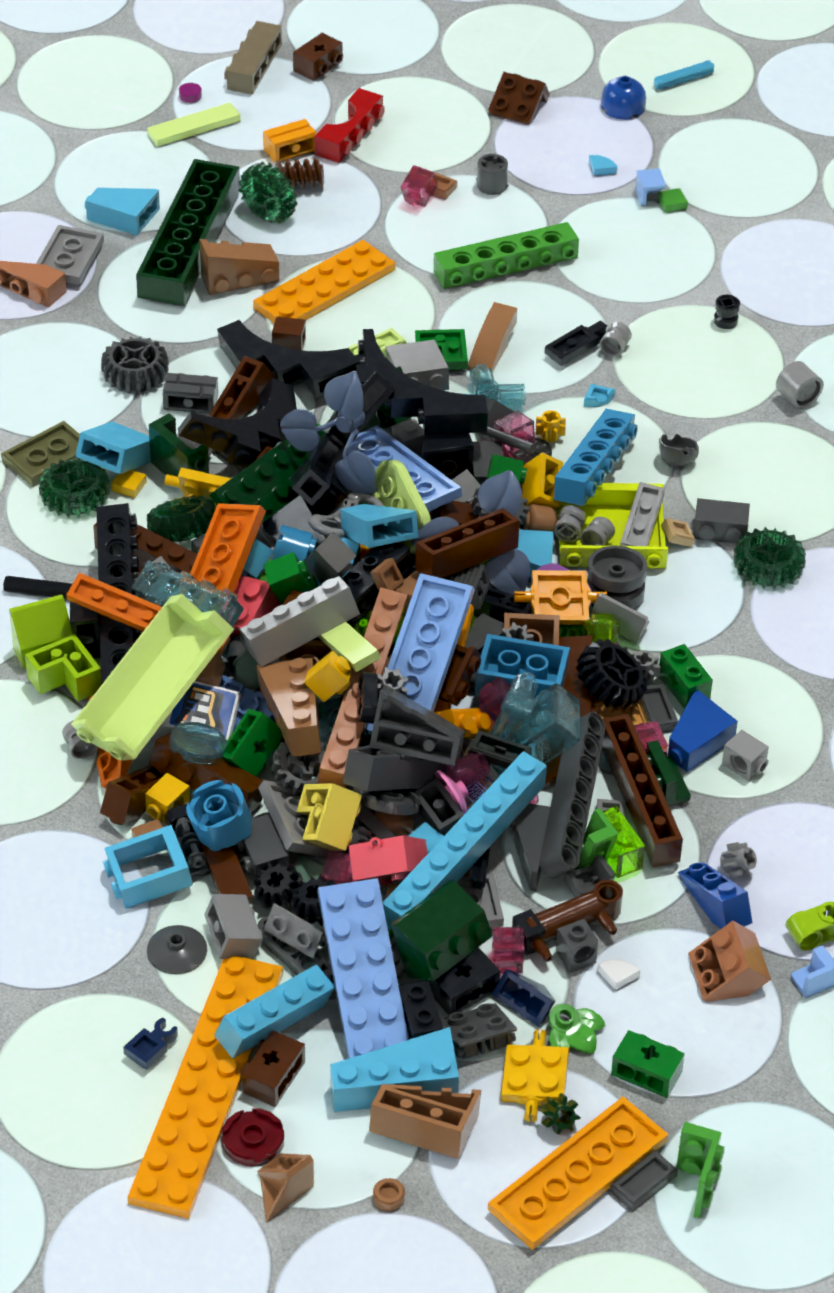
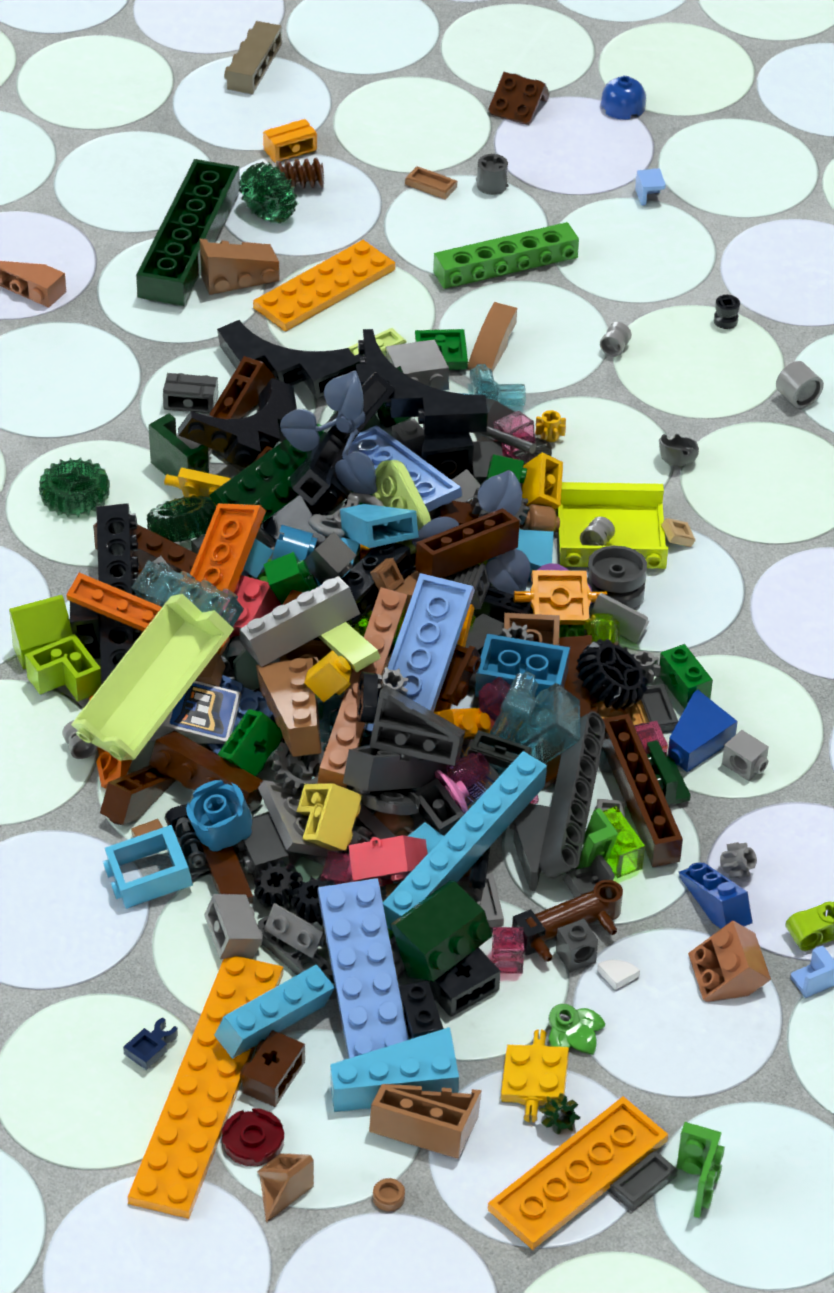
(35, 586): black axle -> none
(41, 450): olive tile -> none
(71, 251): light grey plate -> none
(114, 447): medium azure brick -> none
(123, 208): medium azure slope -> none
(129, 483): yellow tile -> none
(134, 364): dark grey gear -> none
(166, 795): yellow brick -> none
(177, 949): dark grey dish -> none
(190, 92): magenta tile -> none
(193, 124): yellowish green tile -> none
(197, 742): clear light blue tile -> none
(289, 333): reddish brown panel -> none
(317, 56): reddish brown brick -> none
(337, 140): red arch -> none
(419, 186): clear pink brick -> none
(480, 1024): dark grey hinge -> none
(524, 996): dark blue slope -> none
(570, 523): light grey wheel -> none
(575, 342): black hinge -> none
(595, 457): dark azure brick -> none
(598, 396): medium azure tile -> none
(602, 165): medium azure tile -> none
(643, 515): light grey tile -> none
(647, 1063): green brick -> none
(672, 200): bright green tile -> none
(683, 75): medium azure axle -> none
(721, 520): dark grey brick -> none
(769, 558): clear green gear -> none

